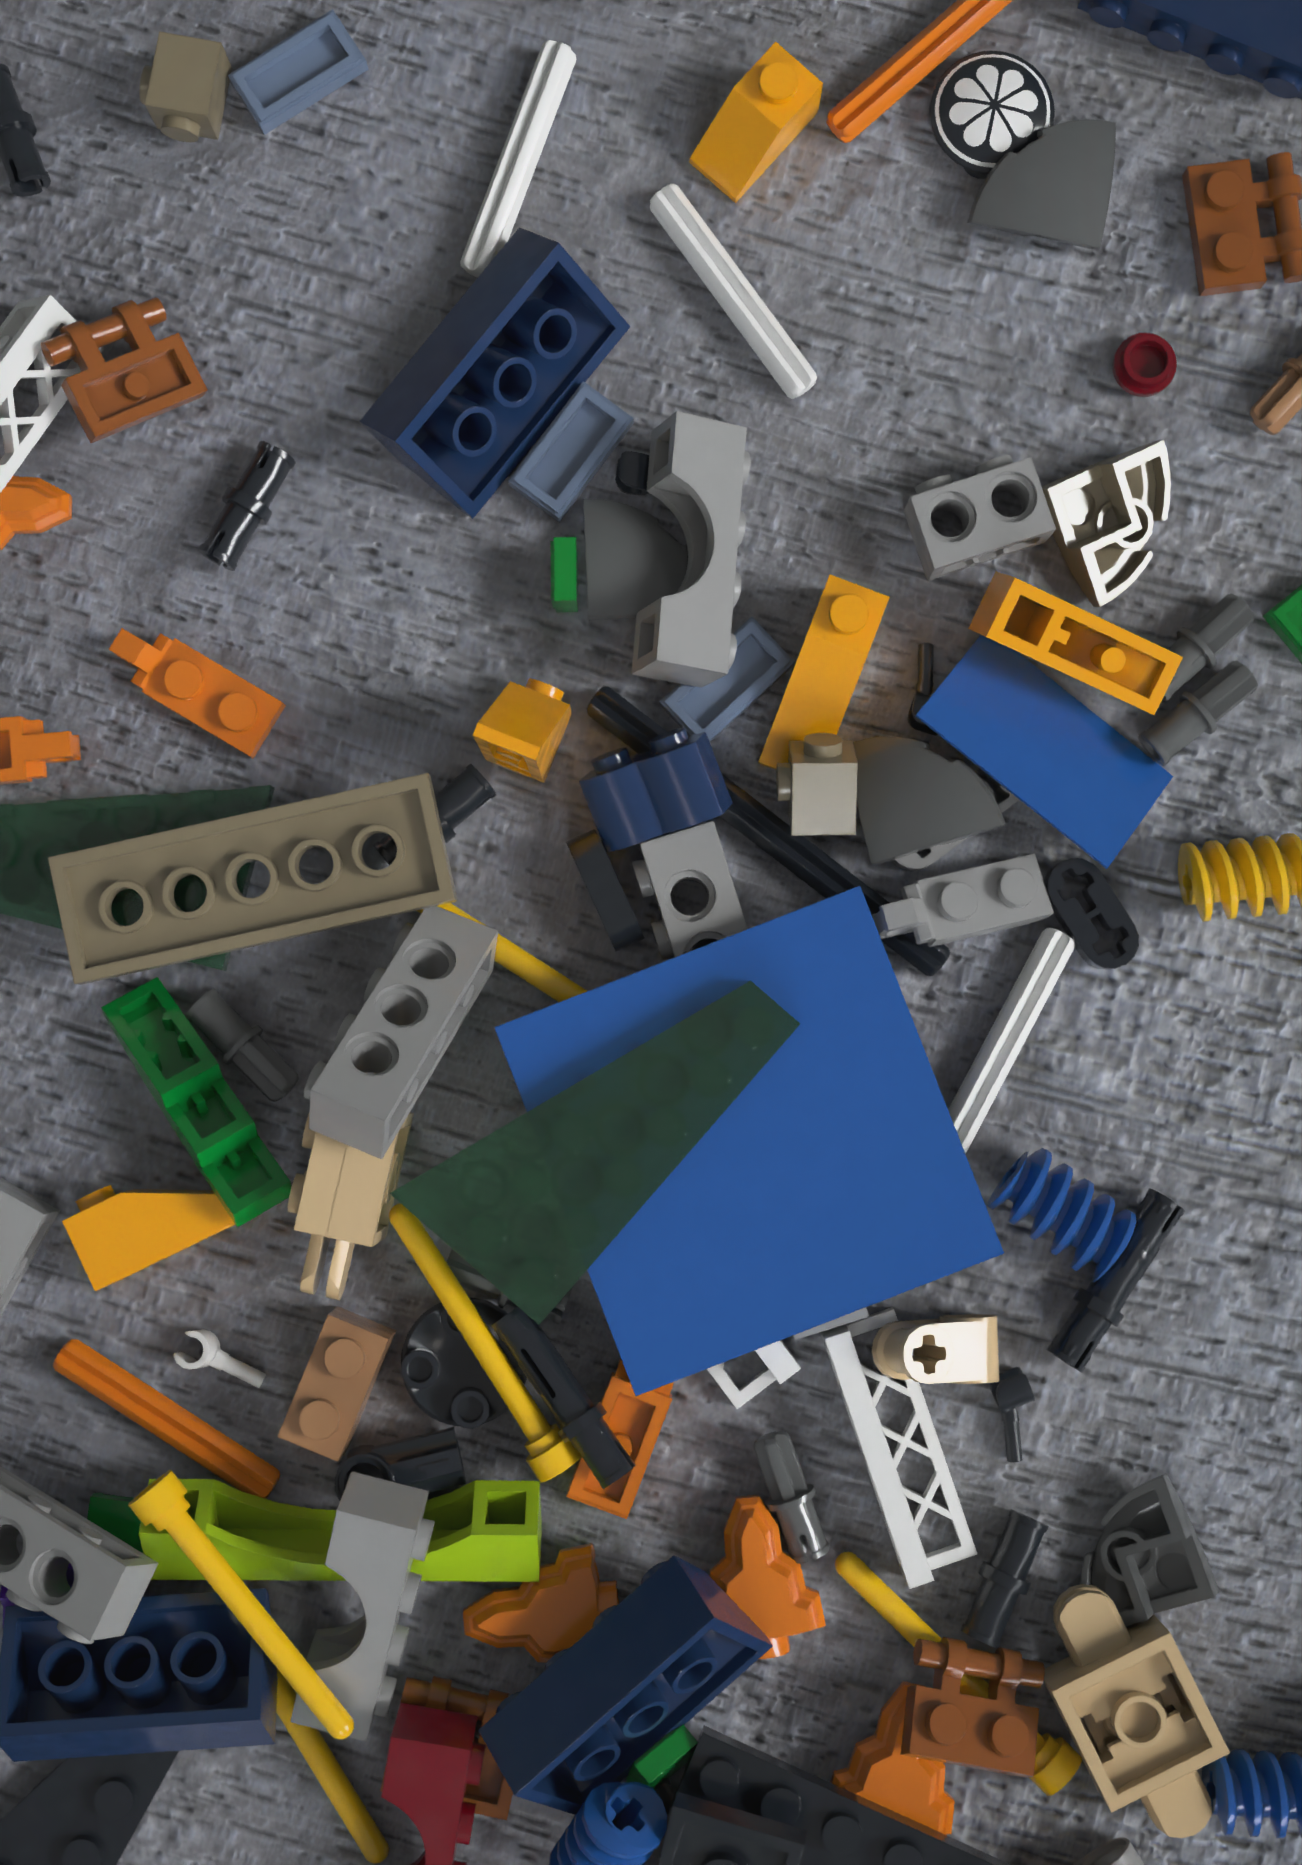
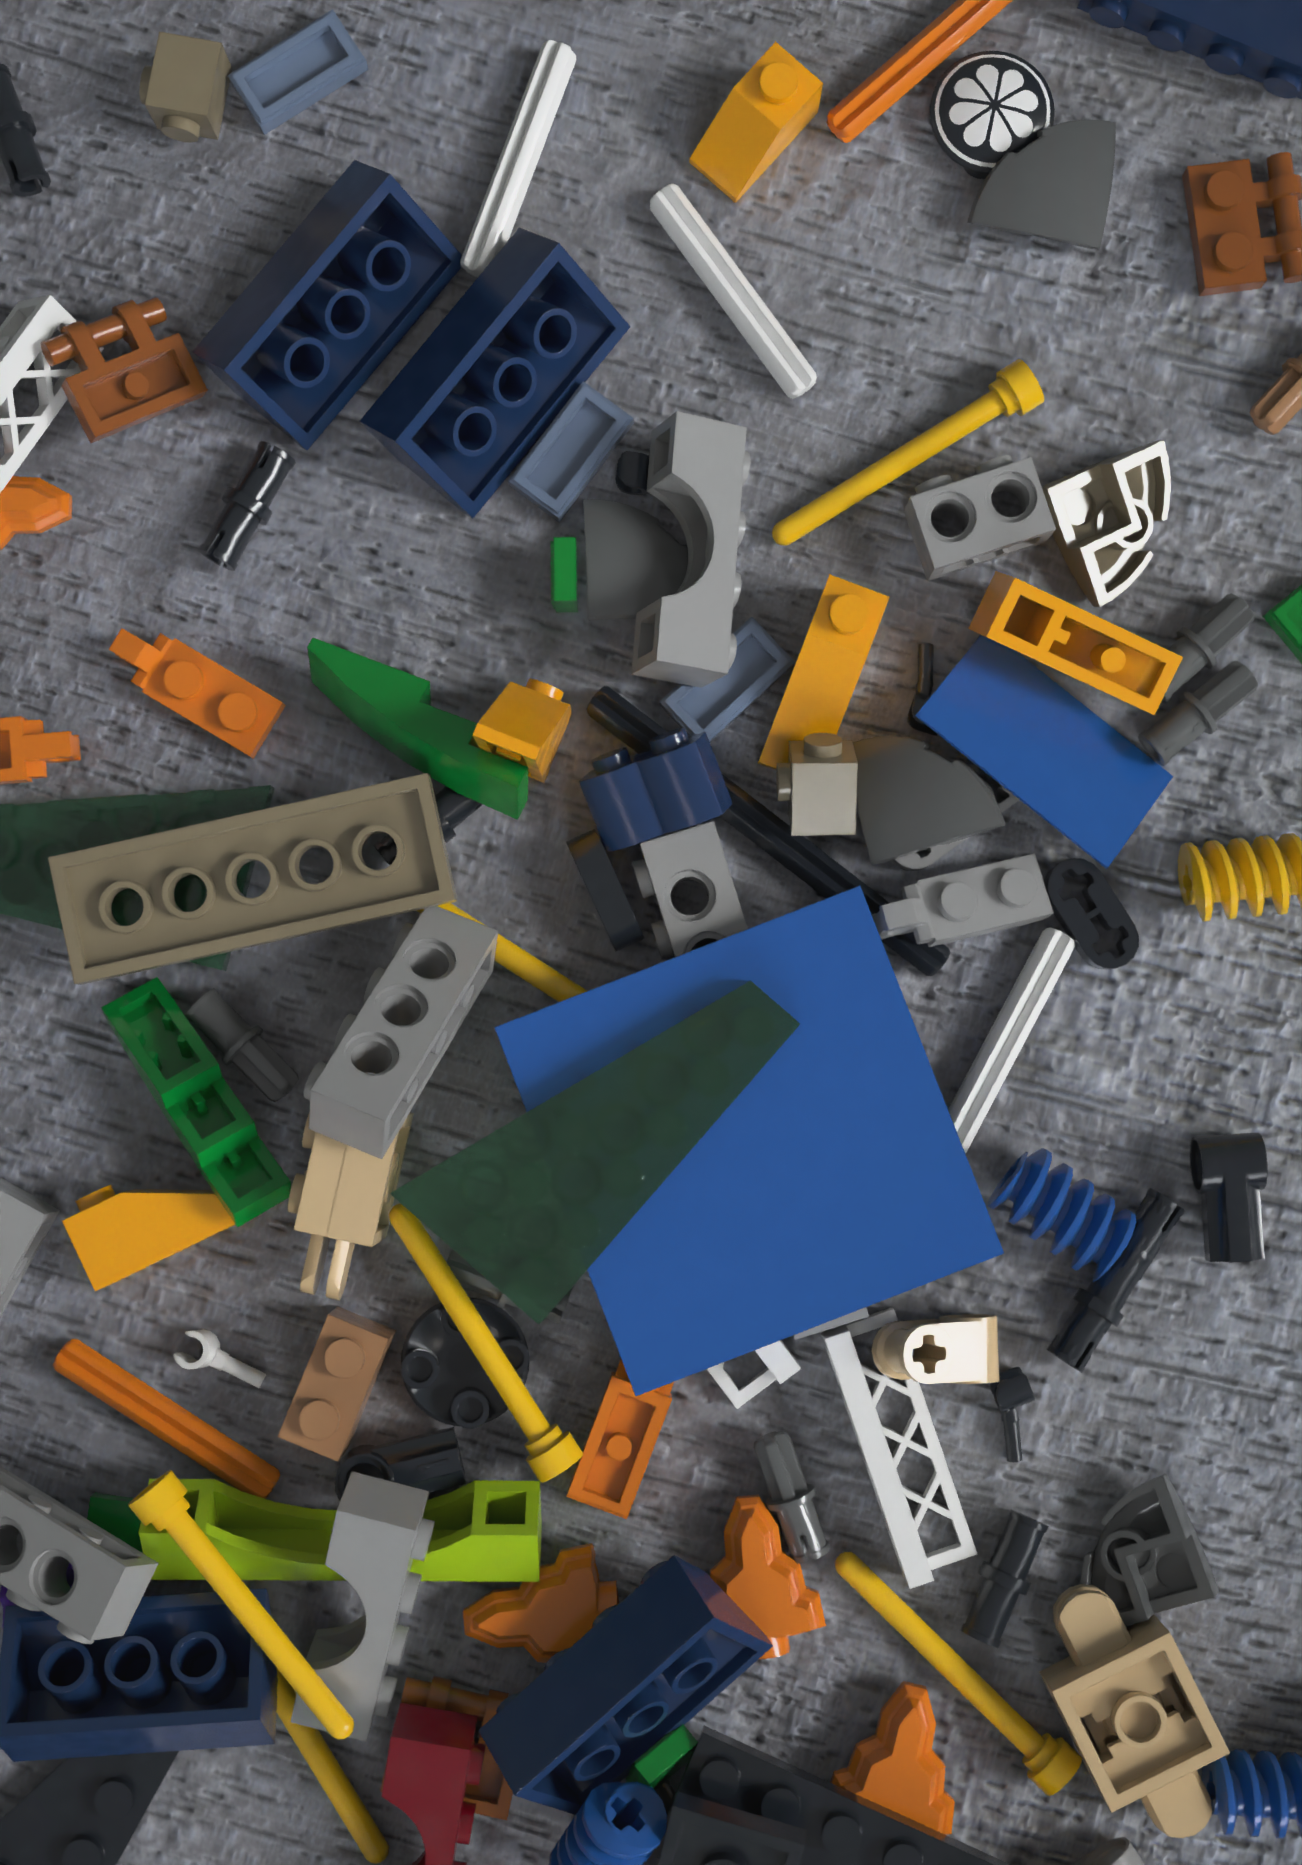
(331, 303): none -> dark blue slope
(399, 715): none -> green slope
(565, 1398): black pin -> none
(968, 1728): dark orange plate -> none
(1011, 393): none -> yellow piece
(1144, 364): dark red plate -> none
(1229, 1177): none -> black piece

